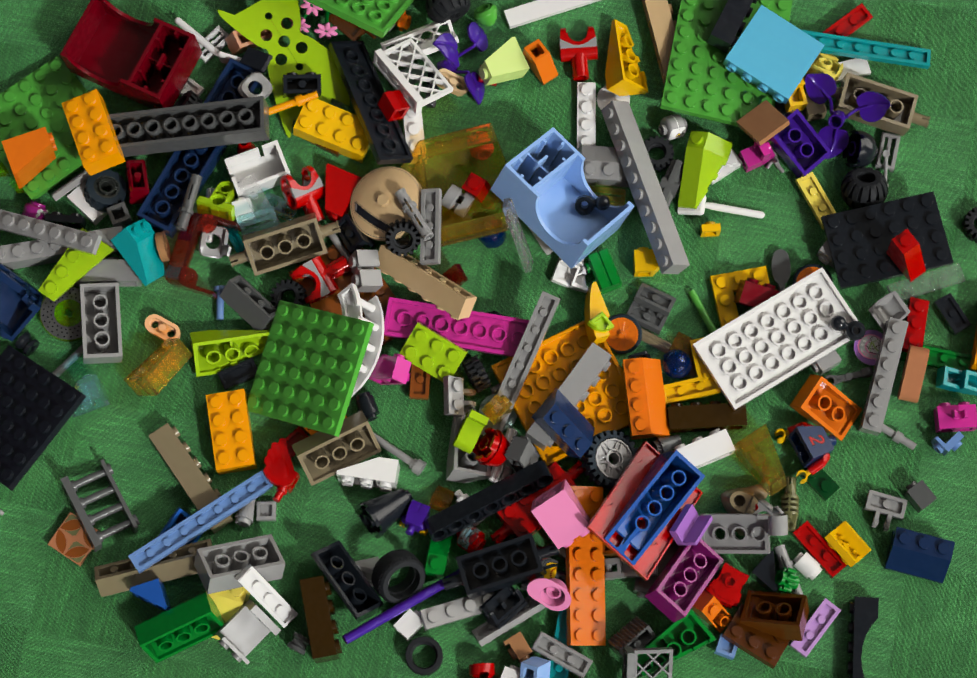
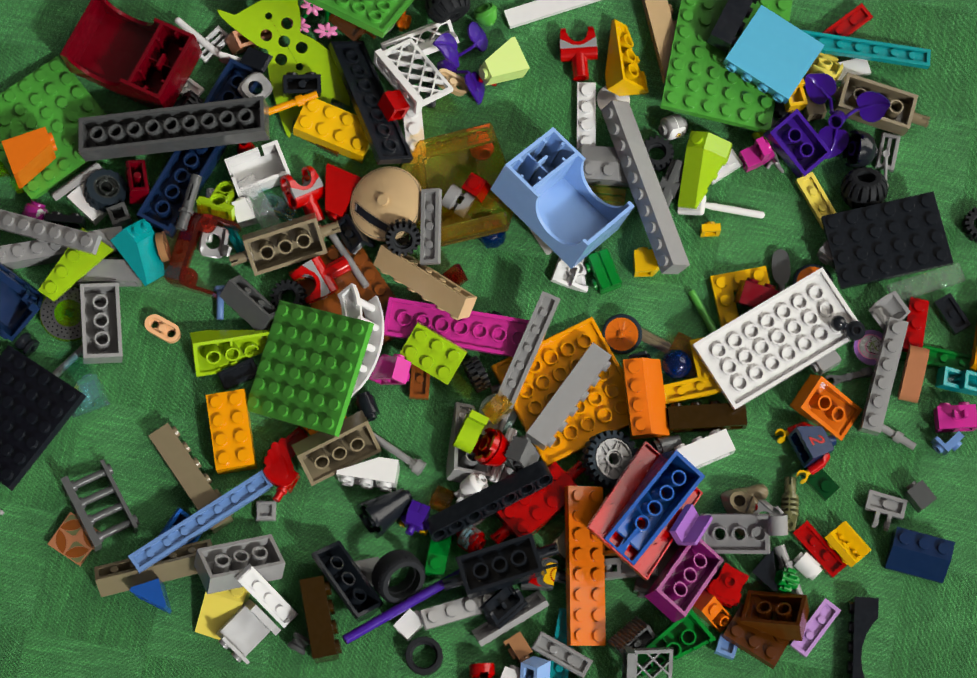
(93, 132): light orange brick -> none
(159, 368): clear yellow wedge -> none
(179, 627): green slope -> none
(245, 515): light grey cone -> none
(275, 222): clear light blue tile -> none
(365, 276): light grey piece -> none
(425, 232): light grey pin -> none
(454, 396): light grey hinge -> none
(472, 484): none -> white head
(517, 235): clear tile -> none
(540, 61): orange slope -> none
(550, 593): bright pink piece -> none
(561, 514): bright pink slope -> none
(565, 424): dark blue slope -> none
(593, 306): yellow slope -> none
(600, 323): lime tile -> none
(602, 203): black plate -> none
(651, 308): dark grey slope -> none
(762, 460): clear yellow wedge -> none
(763, 122): medium nougat tile -> none
(907, 255): red slope -> none

